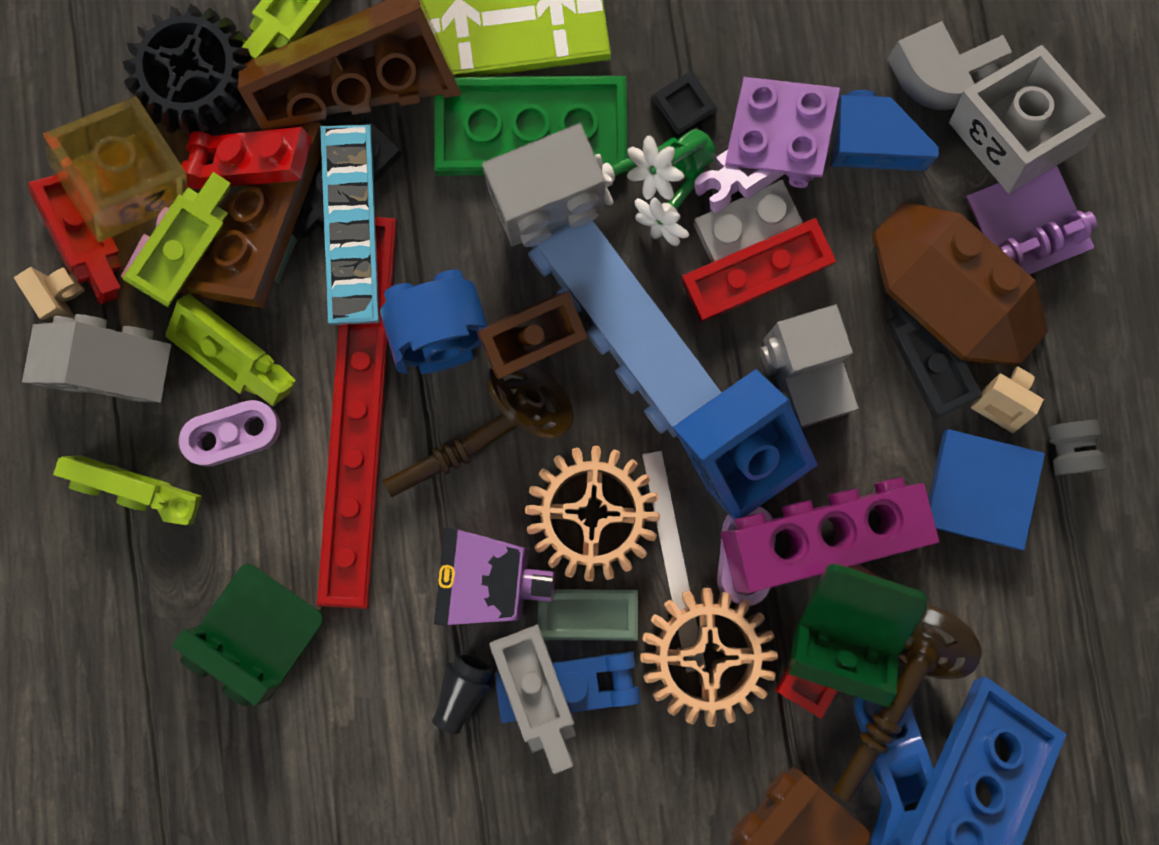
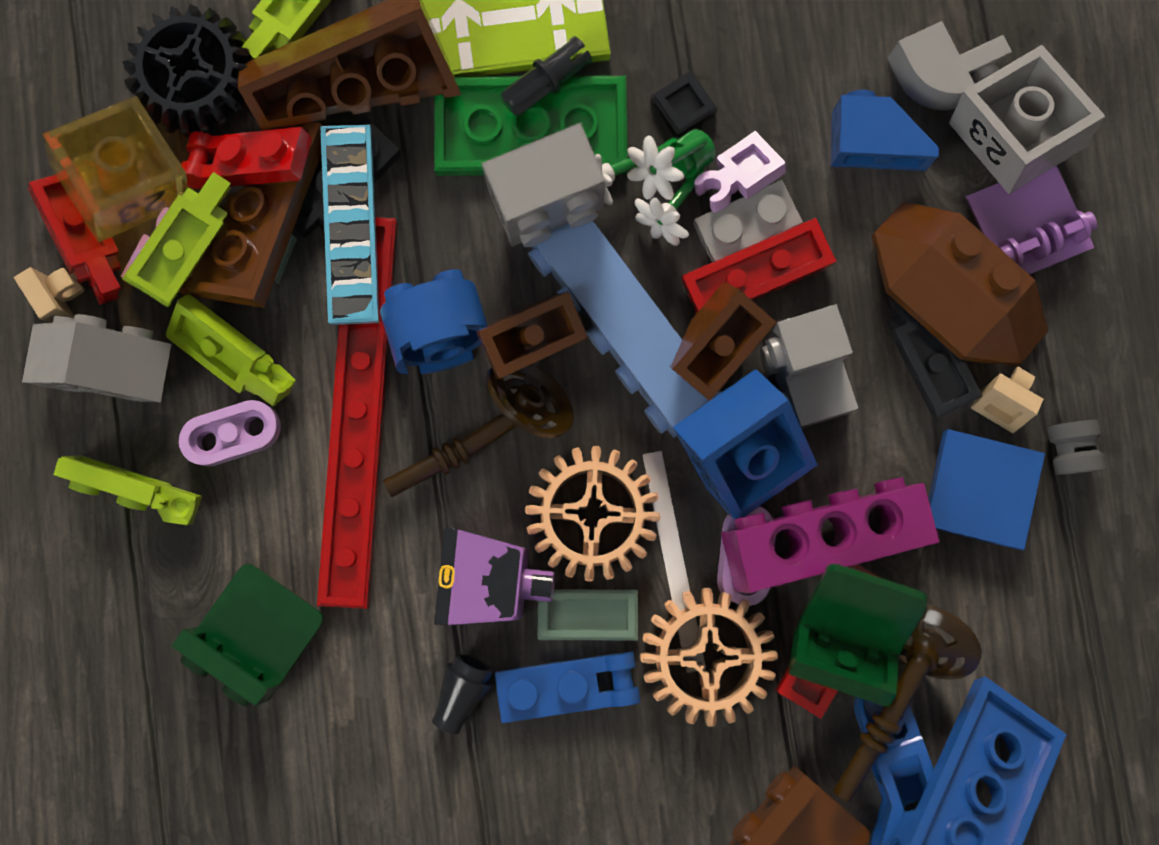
(535, 694): light grey hinge -> none
(545, 77): none -> black axle
(720, 339): none -> reddish brown slope
(783, 128): medium lavender hinge -> none

